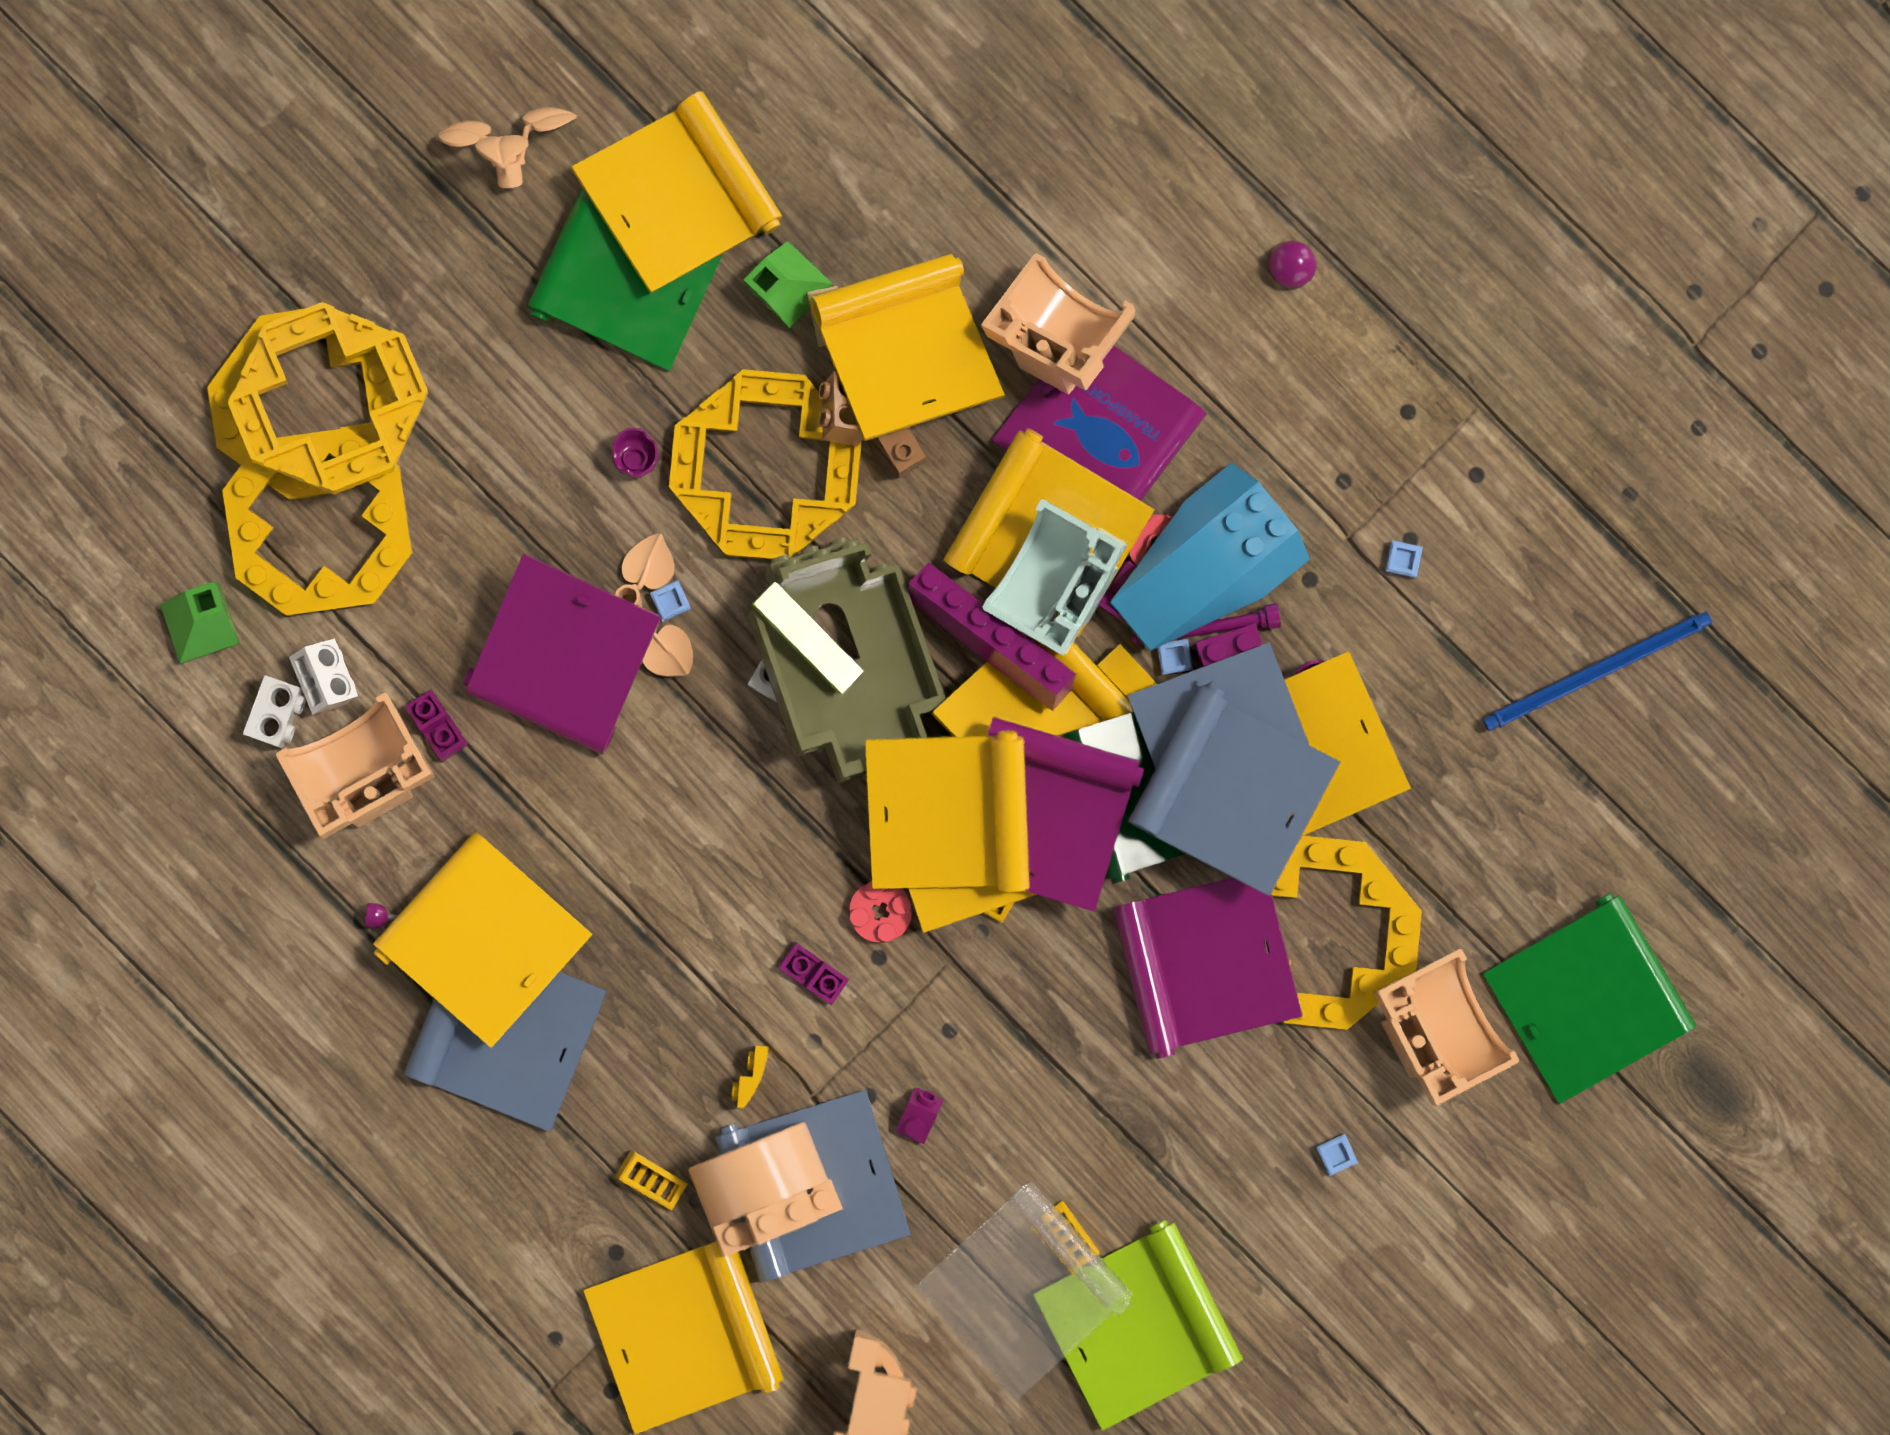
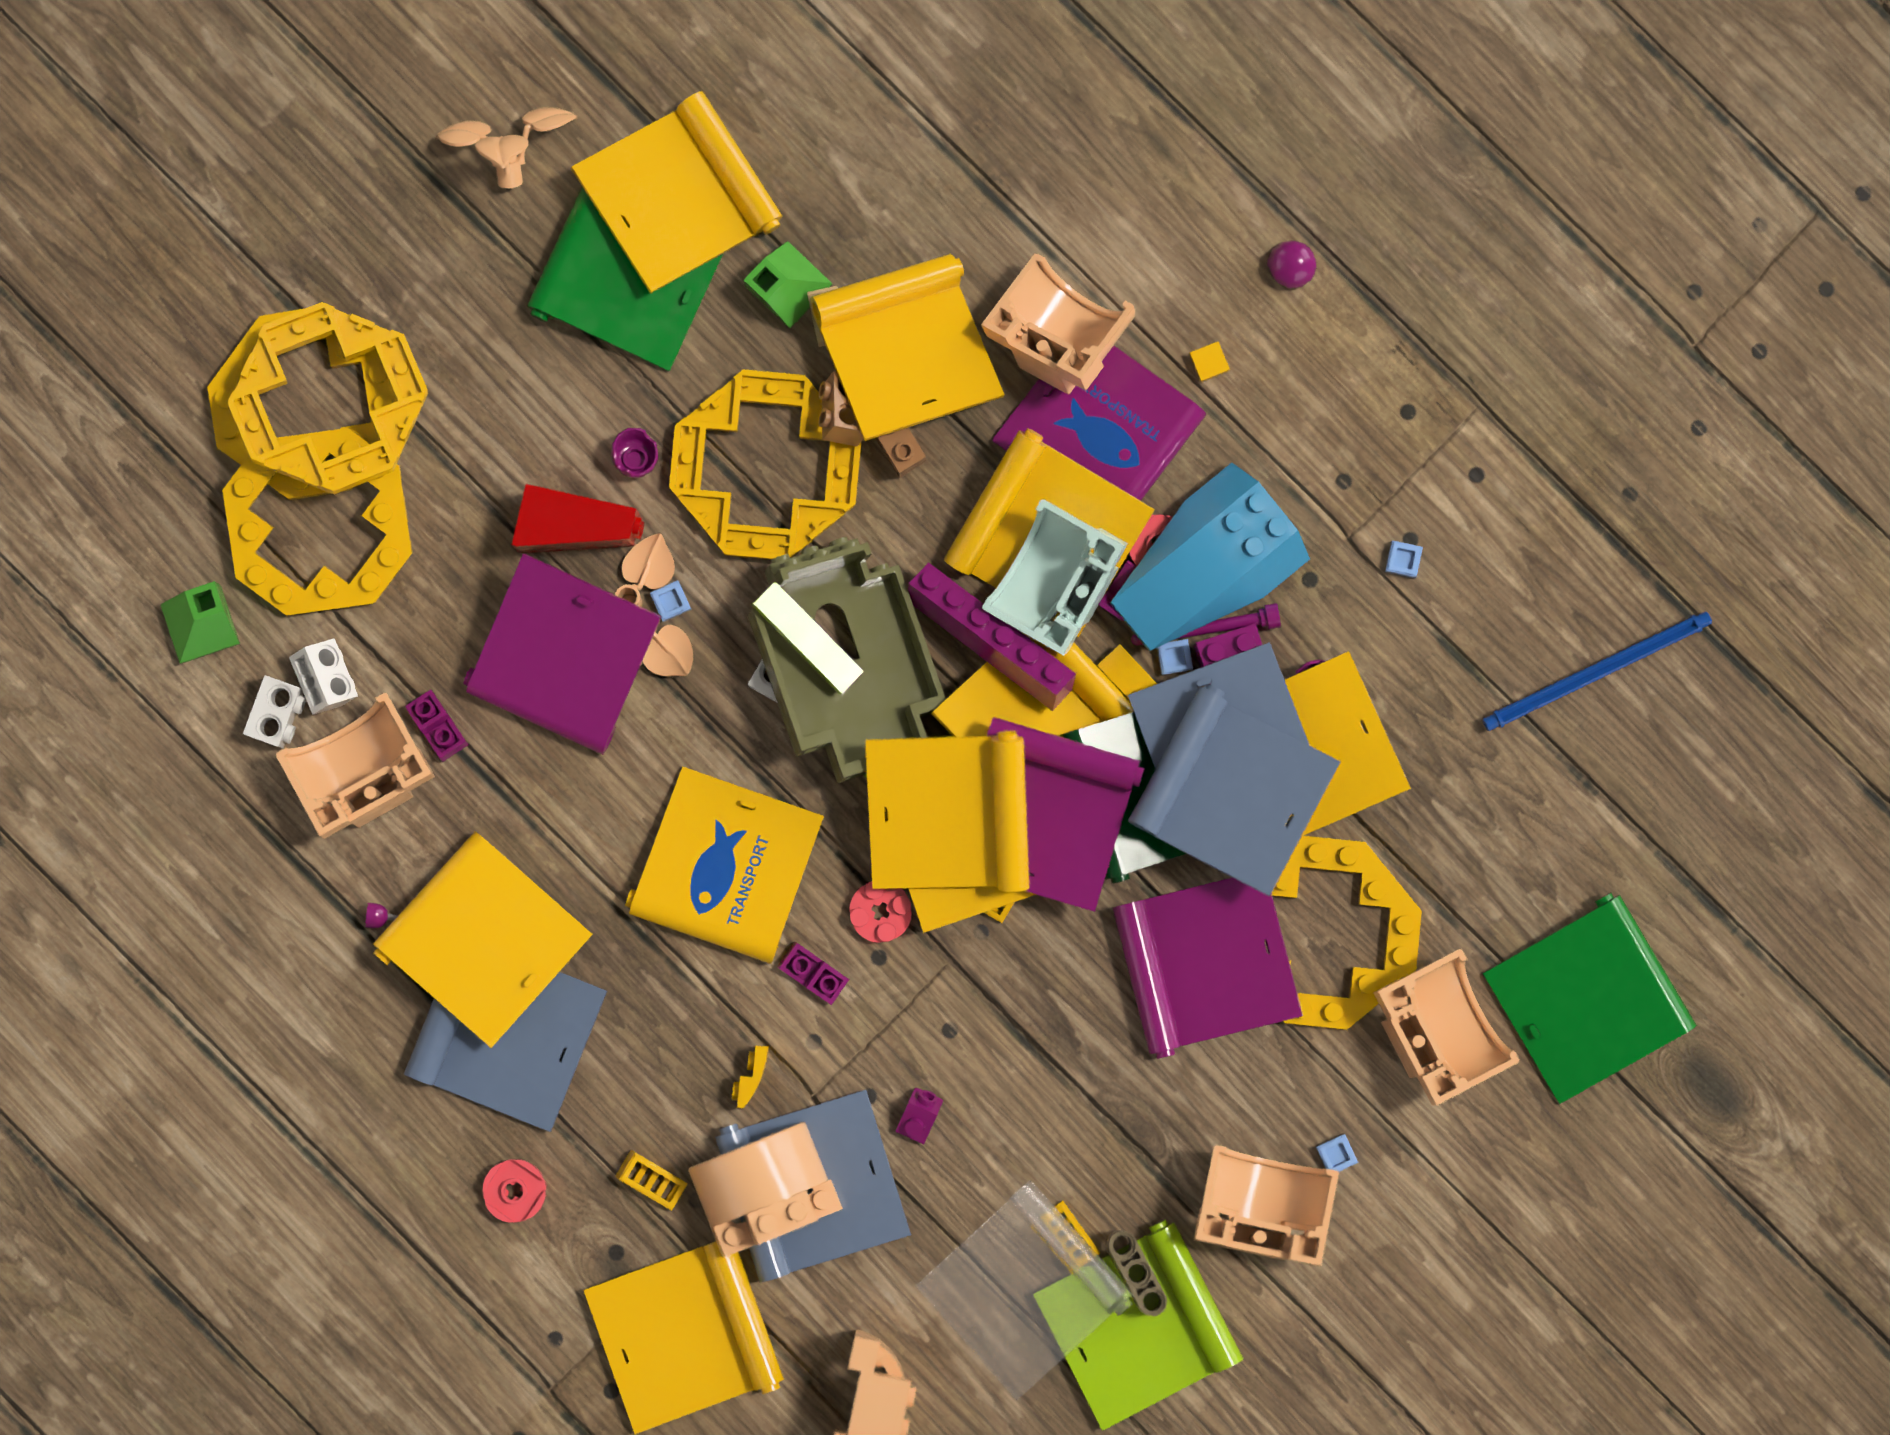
(532, 1186): none -> coral plate
(567, 522): none -> red slope
(725, 867): none -> yellow door
(1149, 1281): none -> dark tan beam
(1209, 361): none -> yellow tile
(1263, 1206): none -> light nougat piece

